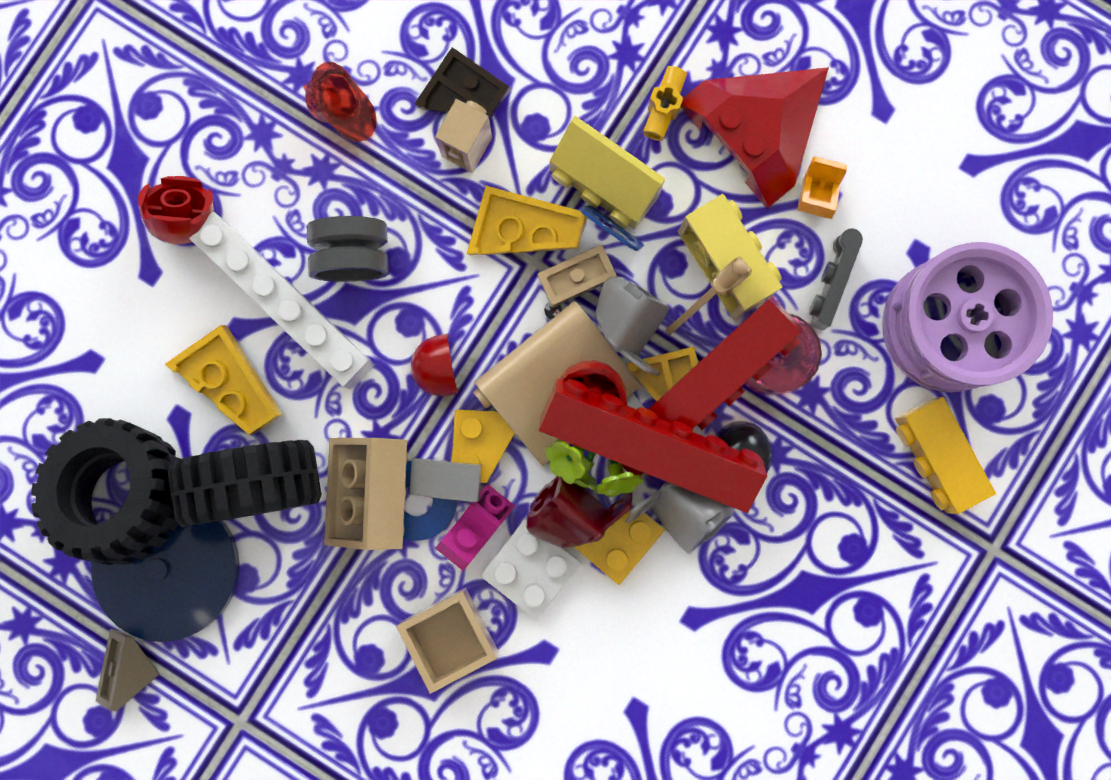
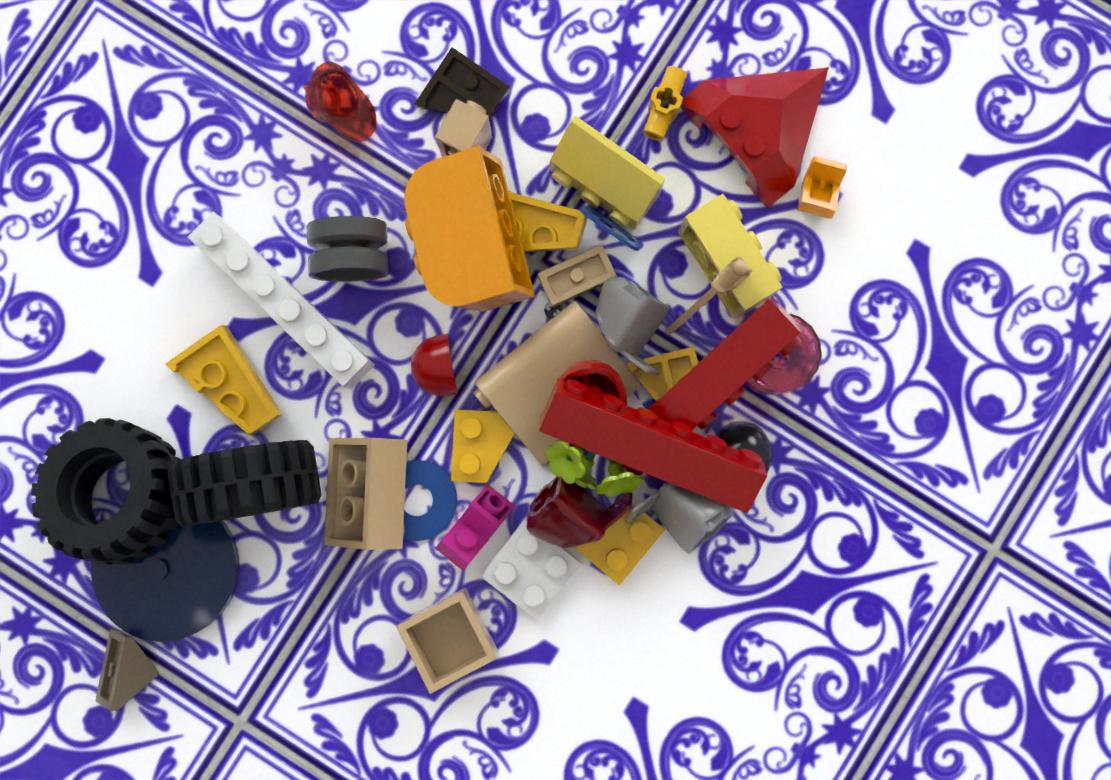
(175, 208): red cylinder -> none
(445, 479): light grey slope -> none
(466, 232): none -> light orange brick
(835, 278): dark grey plate -> none
(944, 456): yellow brick -> none
(1024, 328): lavender wheel -> none

